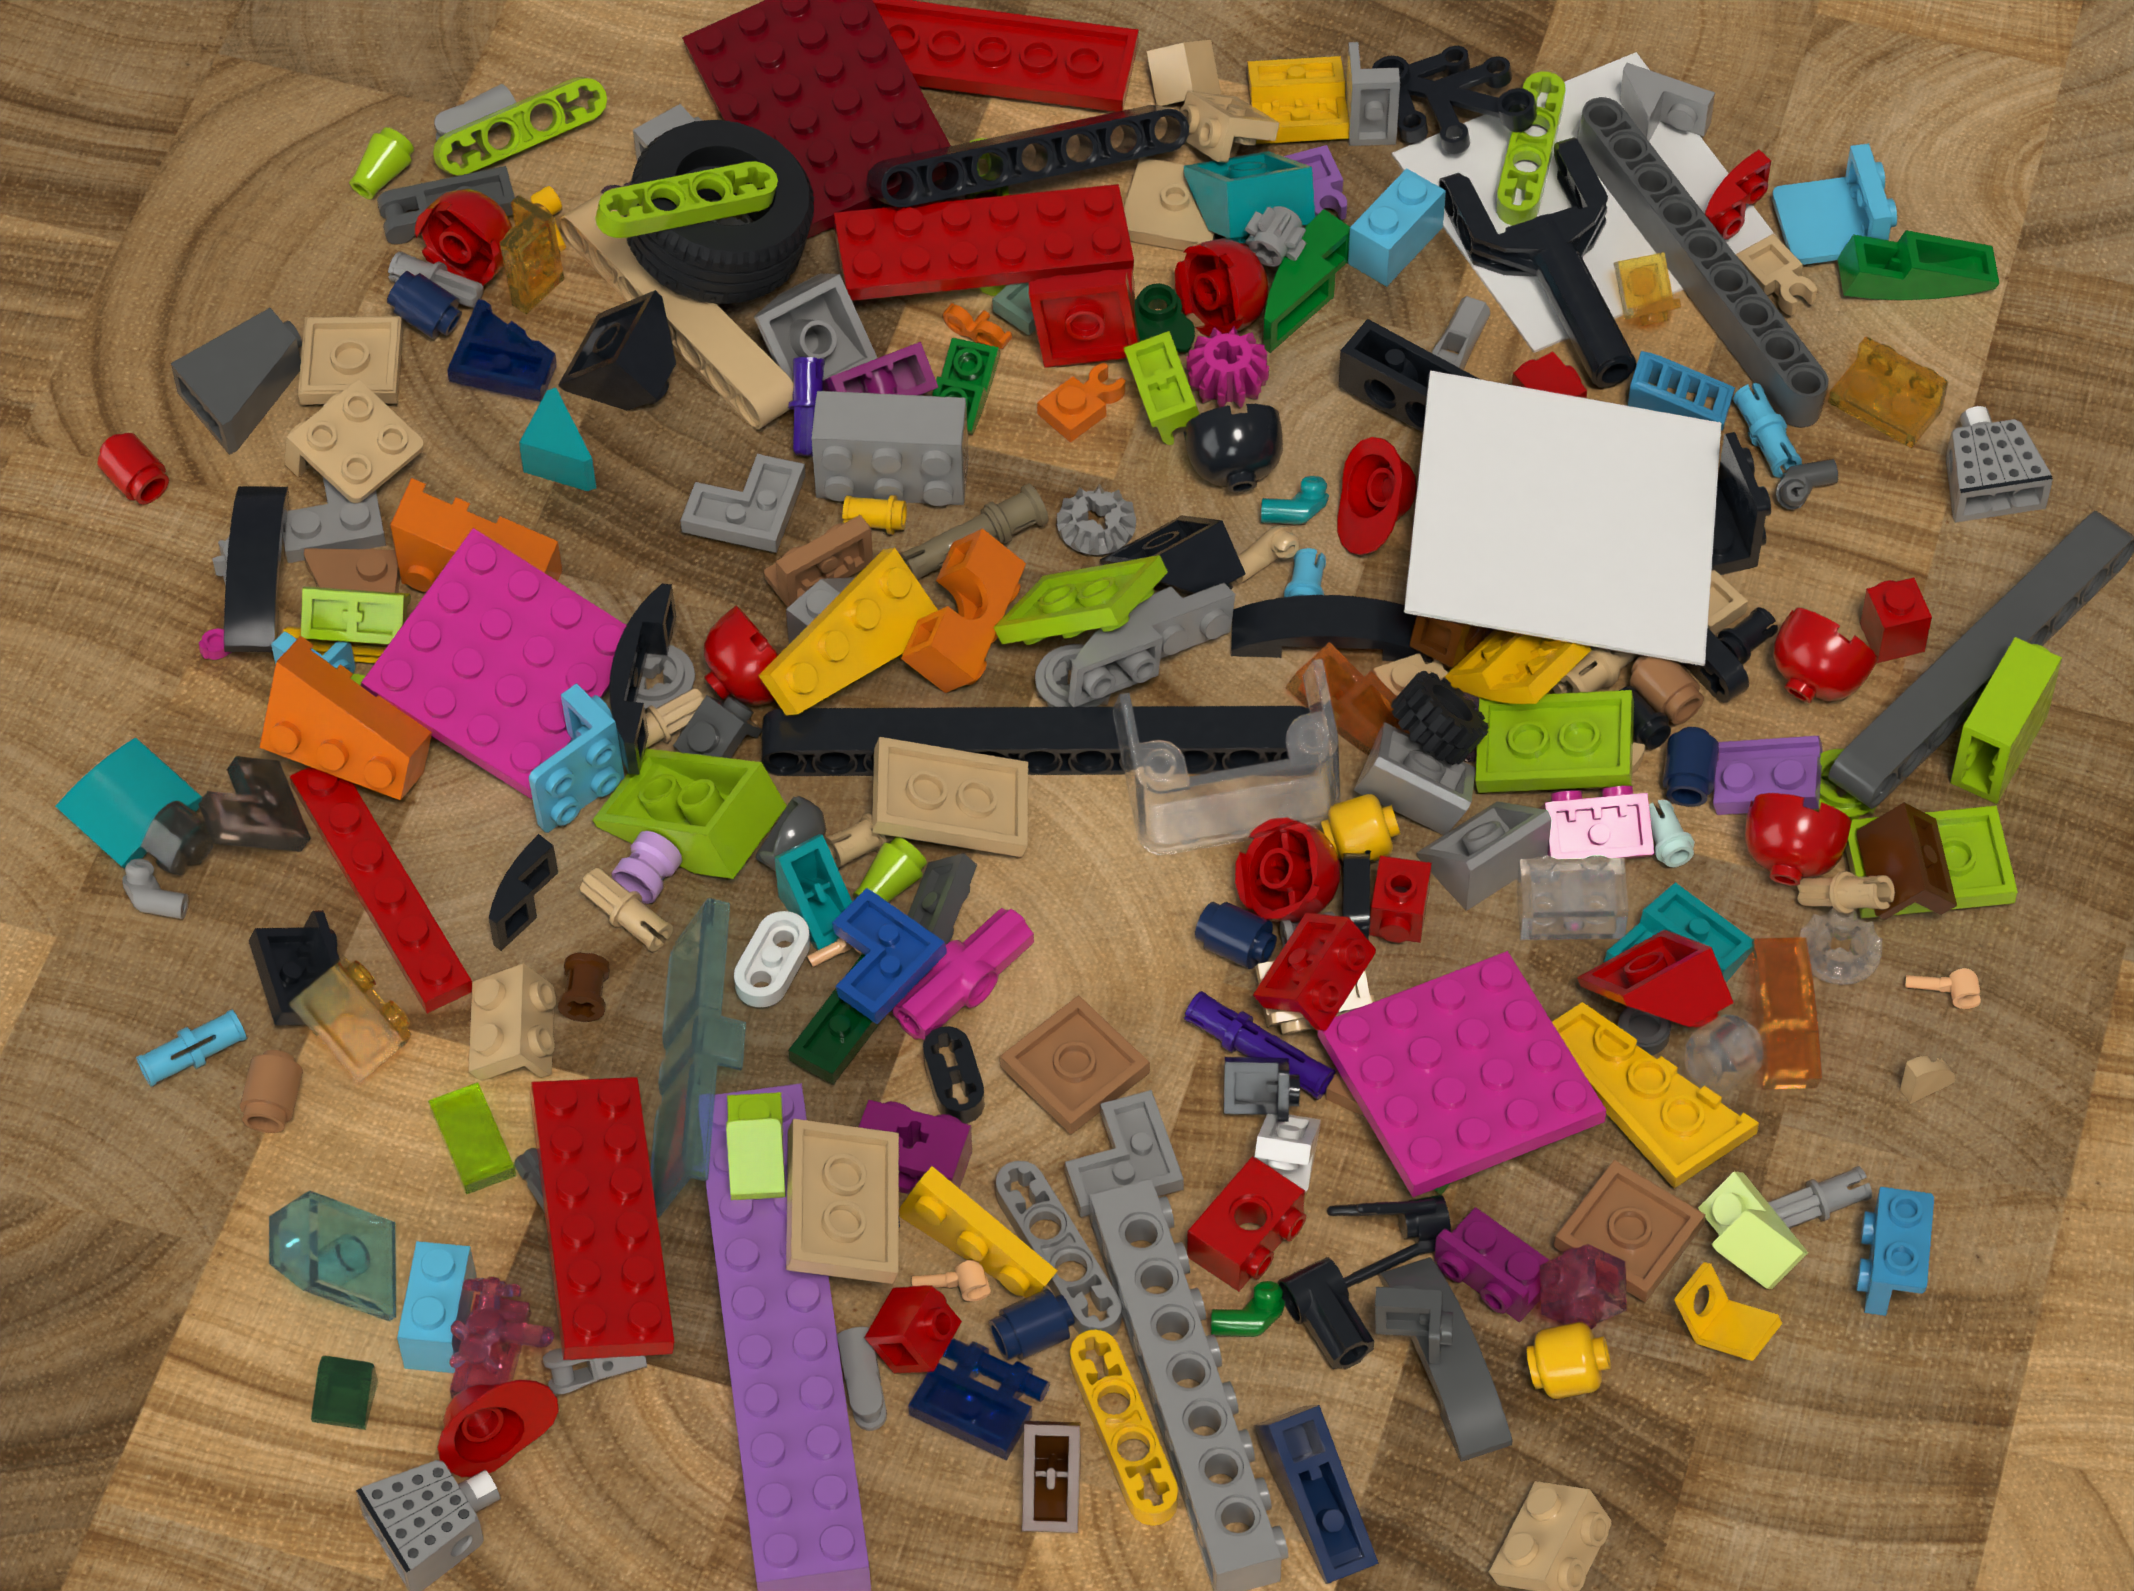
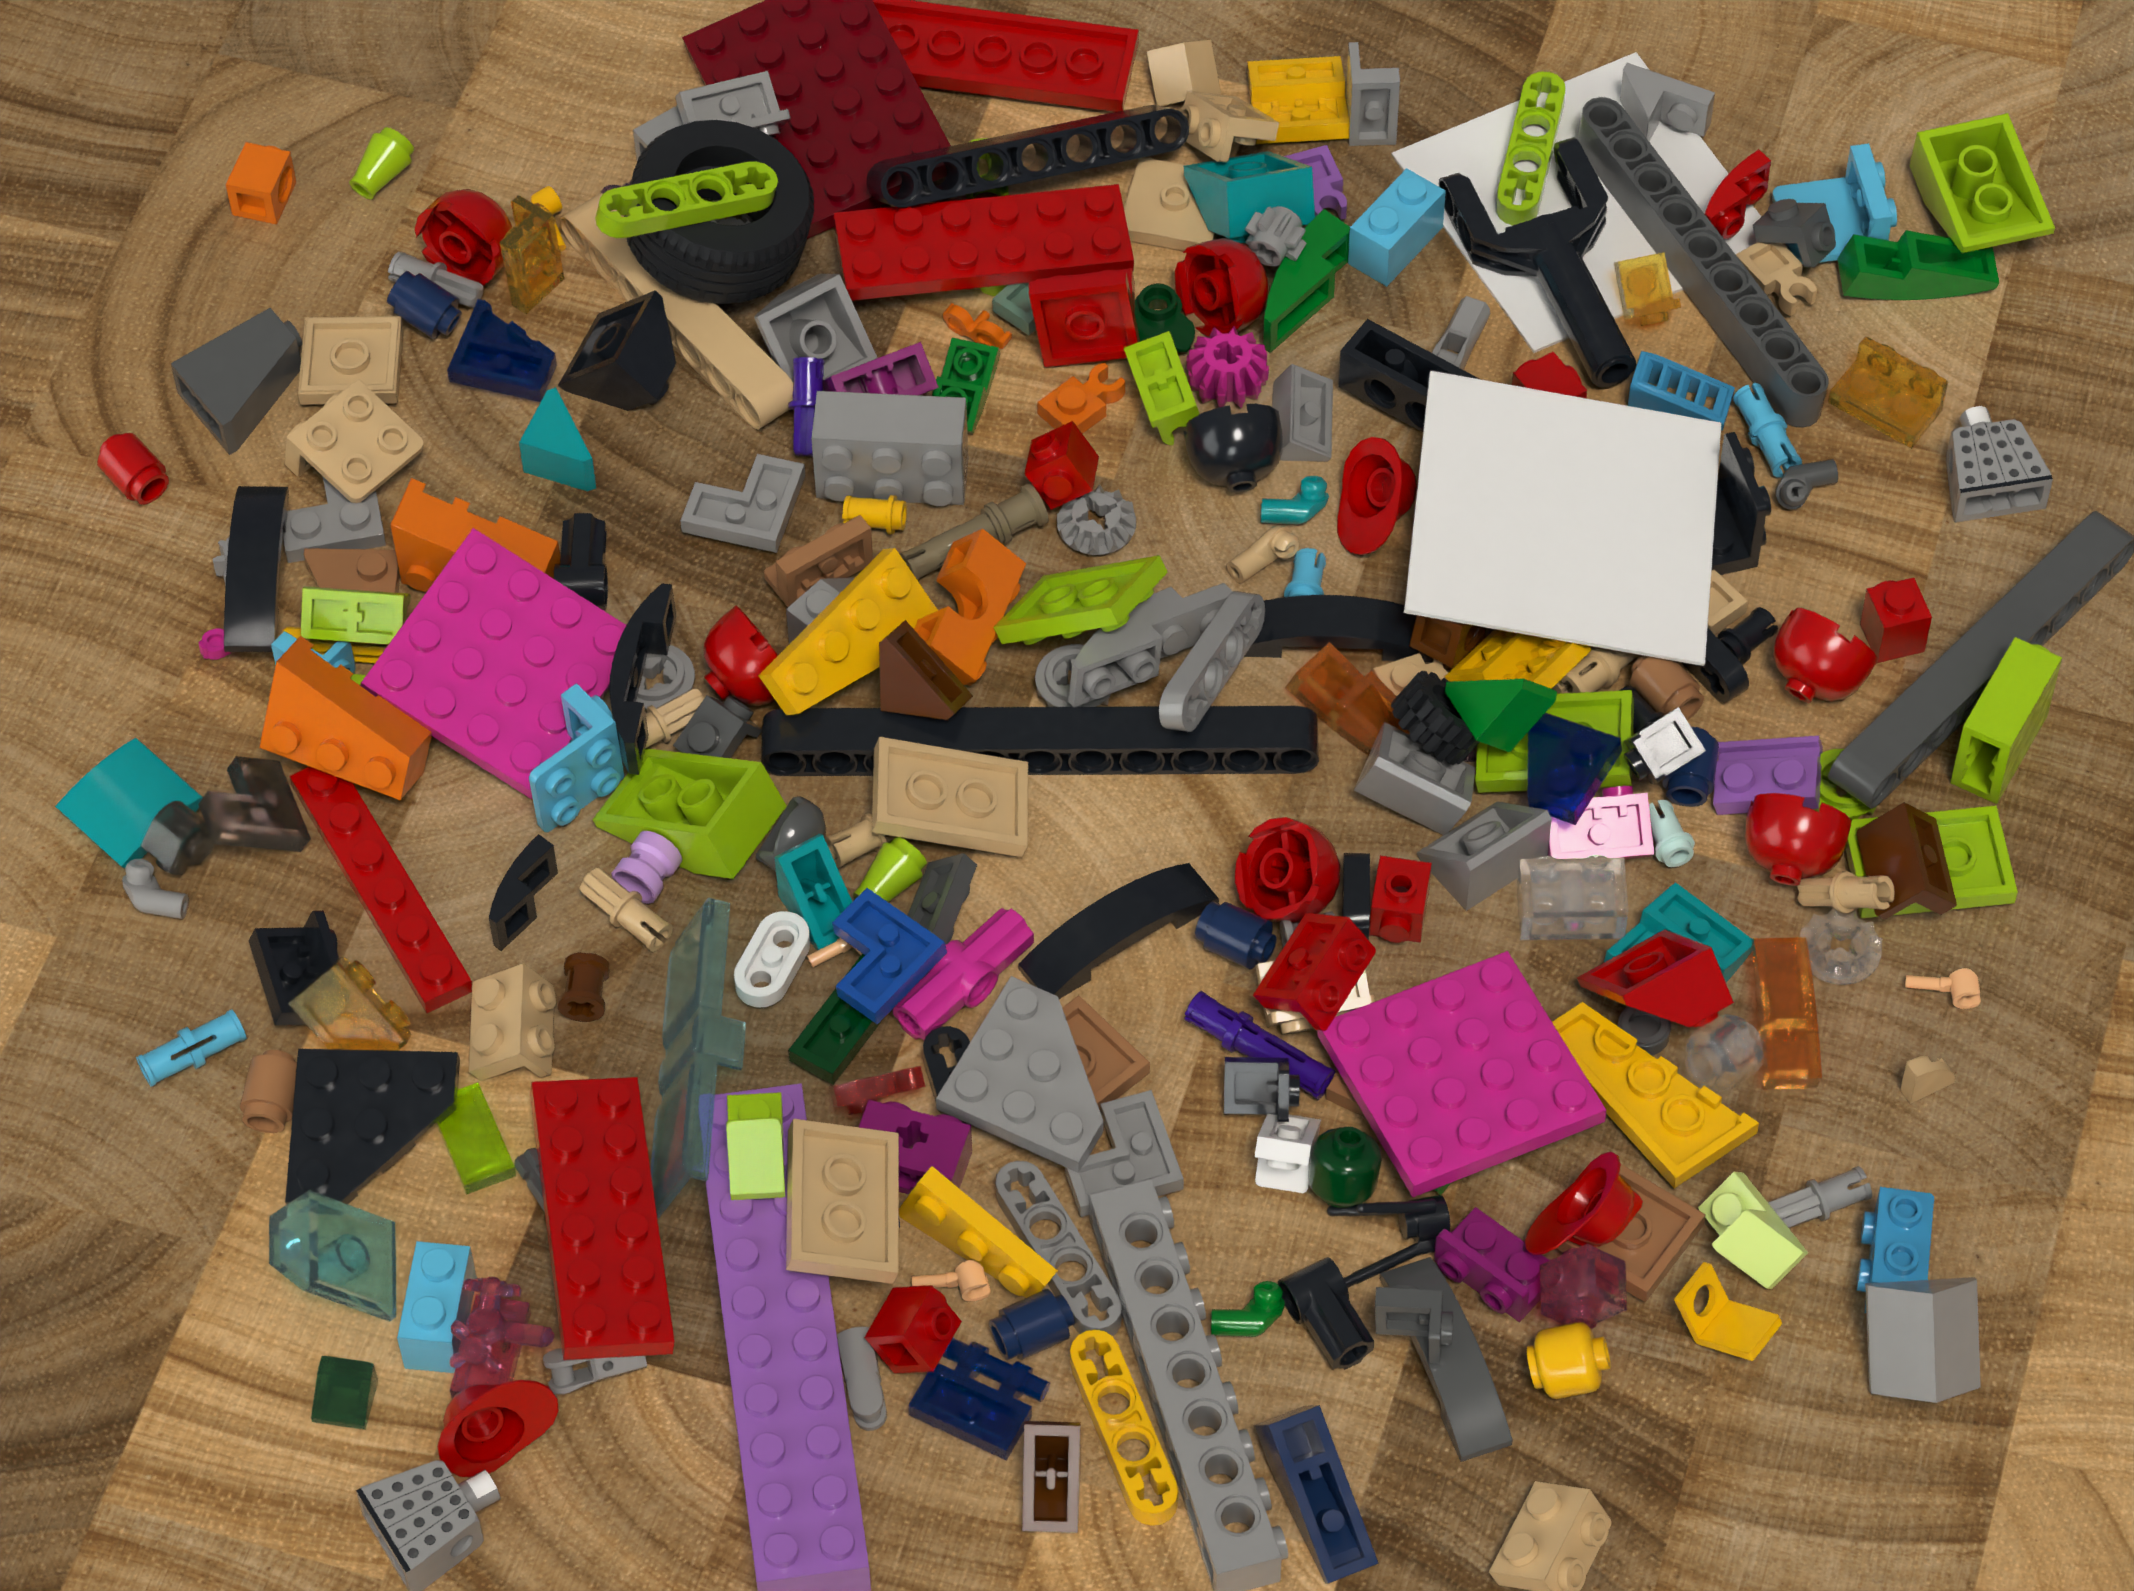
(261, 183): none -> orange brick
(362, 1114): none -> black plate
(394, 203): dark grey plate -> none
(473, 109): light grey bar -> none
(518, 120): lime beam -> none
(583, 558): none -> black piece
(740, 100): none -> light grey bracket
(857, 1092): none -> clear red plate
(916, 678): none -> reddish brown slope
(1026, 1079): none -> light grey plate
(1061, 465): none -> red brick
(1113, 924): none -> black slope
(1193, 551): black slope -> none
(1211, 661): none -> light grey beam
(1226, 805): clear windscreen -> none
(1255, 1197): red brick -> none
(1305, 414): none -> light grey slope
(1344, 1166): none -> dark green head
(1361, 827): yellow head -> none
(1500, 710): none -> green slope
(1514, 107): black plant -> none
(1567, 765): none -> clear blue wing
(1588, 1211): none -> red piece
(1662, 747): none -> bracket
(1800, 224): none -> dark grey bracket
(1923, 1338): none -> light grey slope
(1979, 183): none -> lime slope

